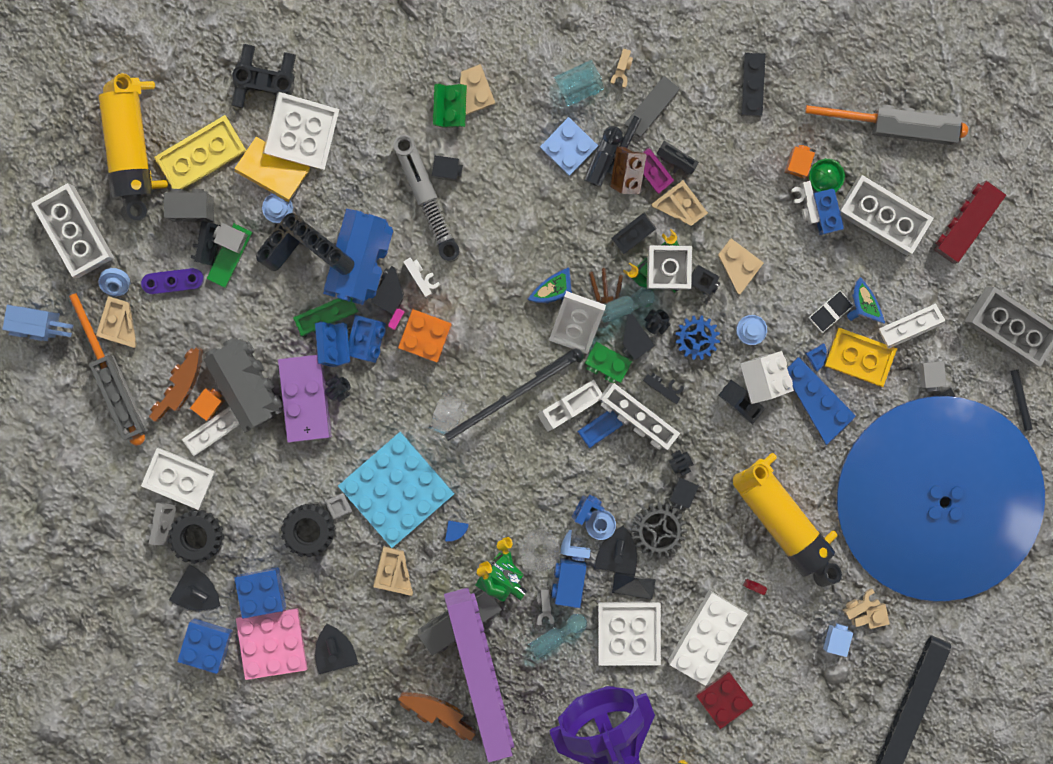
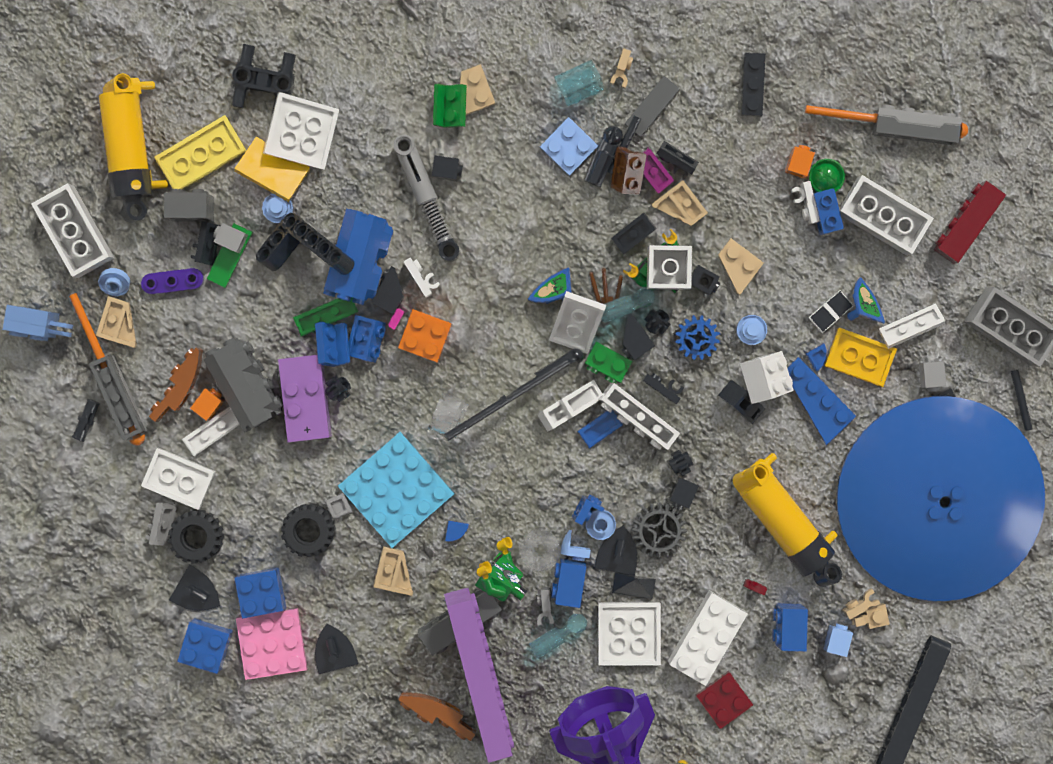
(85, 420): none -> black pin
(790, 627): none -> blue brick

